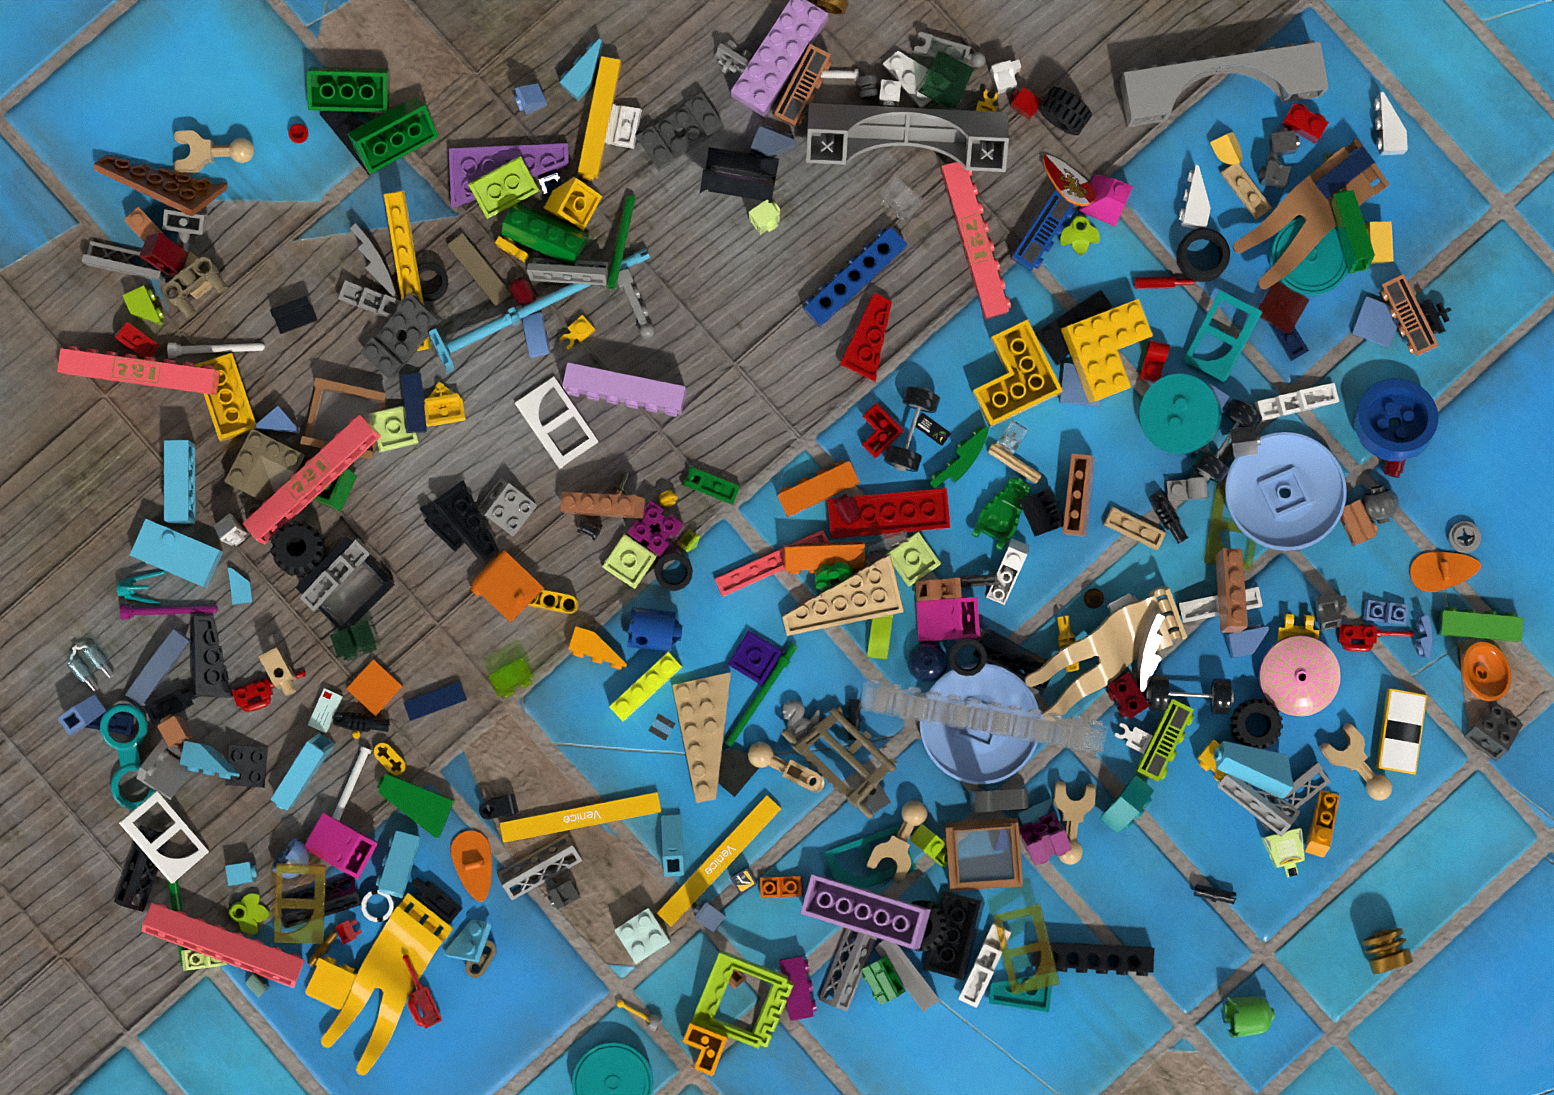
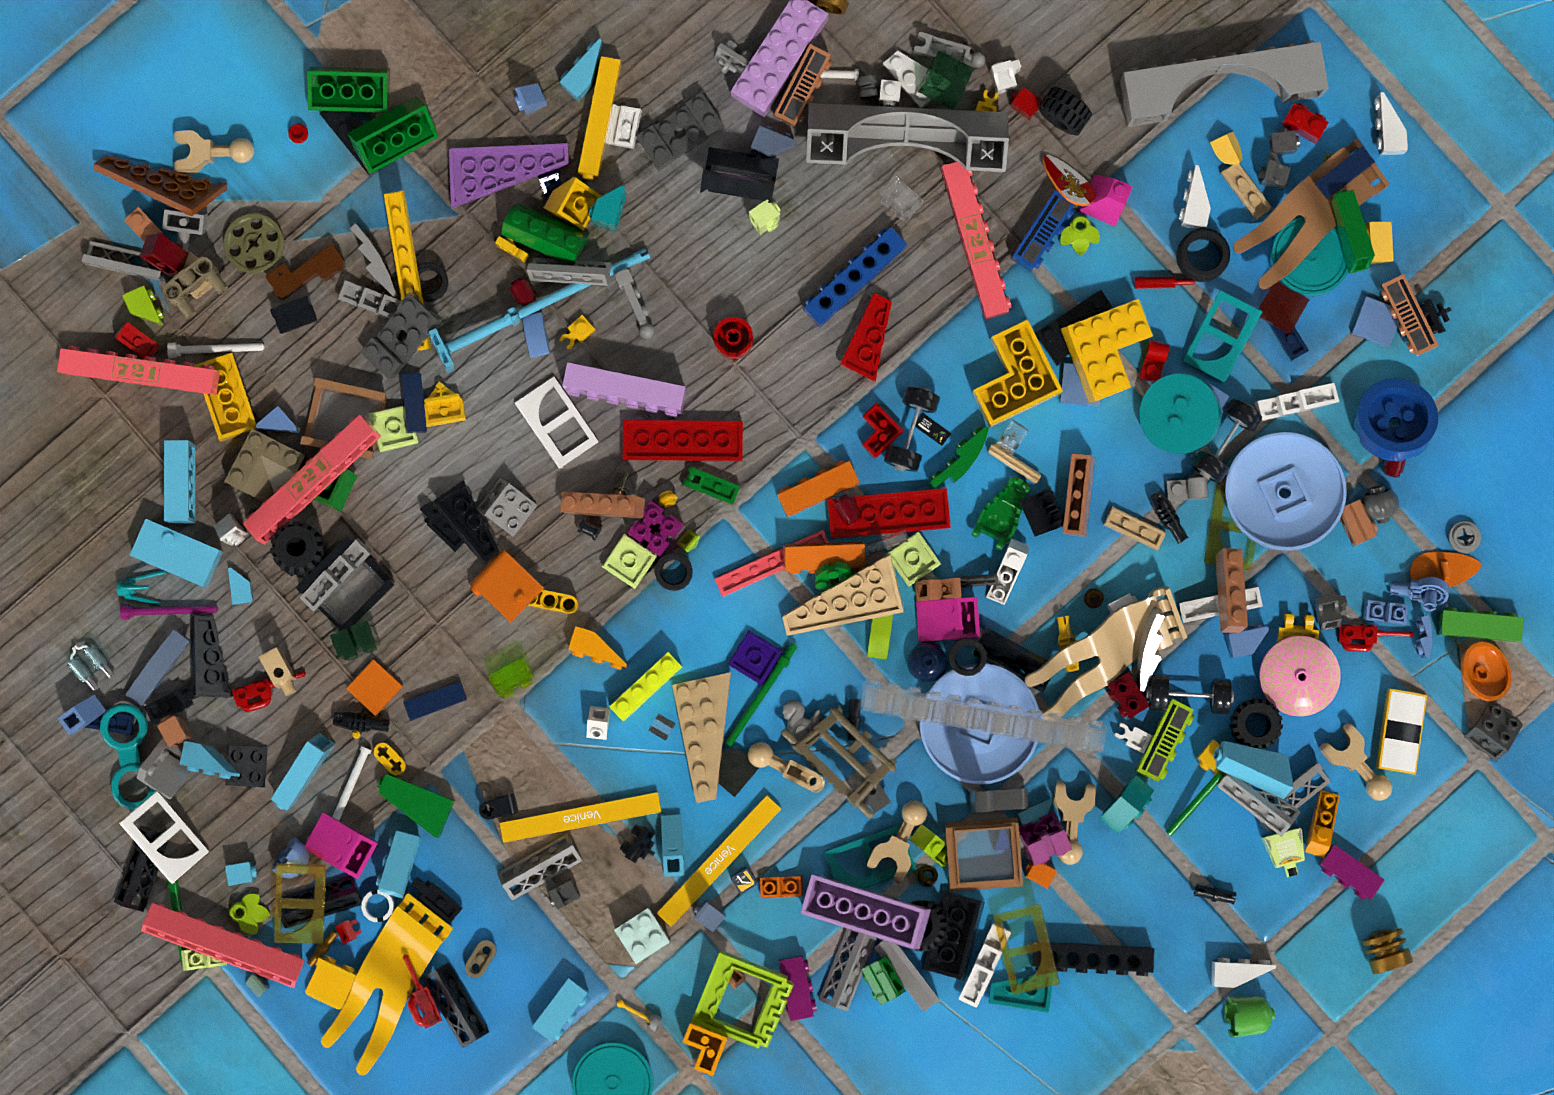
(252, 234): none -> olive wedge
(324, 710): light aqua tile -> none
(325, 264): none -> reddish brown piece
(458, 1004): none -> black fence
(470, 941): medium azure wing -> none
(473, 863): orange shield -> none
(479, 270): dark tan tile -> none
(503, 187): lime tile -> none
(561, 1010): none -> medium azure brick
(598, 722): none -> white brick
(608, 209): none -> teal slope
(620, 242): green piece -> none
(641, 845): none -> black hips
(654, 629): blue cylinder -> none
(682, 440): none -> red plate
(733, 326): none -> red brick
(926, 882): none -> dark brown piece
(1040, 874): none -> orange brick
(1195, 803): none -> green bar
(1236, 973): none -> white slope
(1244, 441): flat silver brick -> none
(1350, 873): none -> magenta brick
(1423, 591): none -> medium blue pin

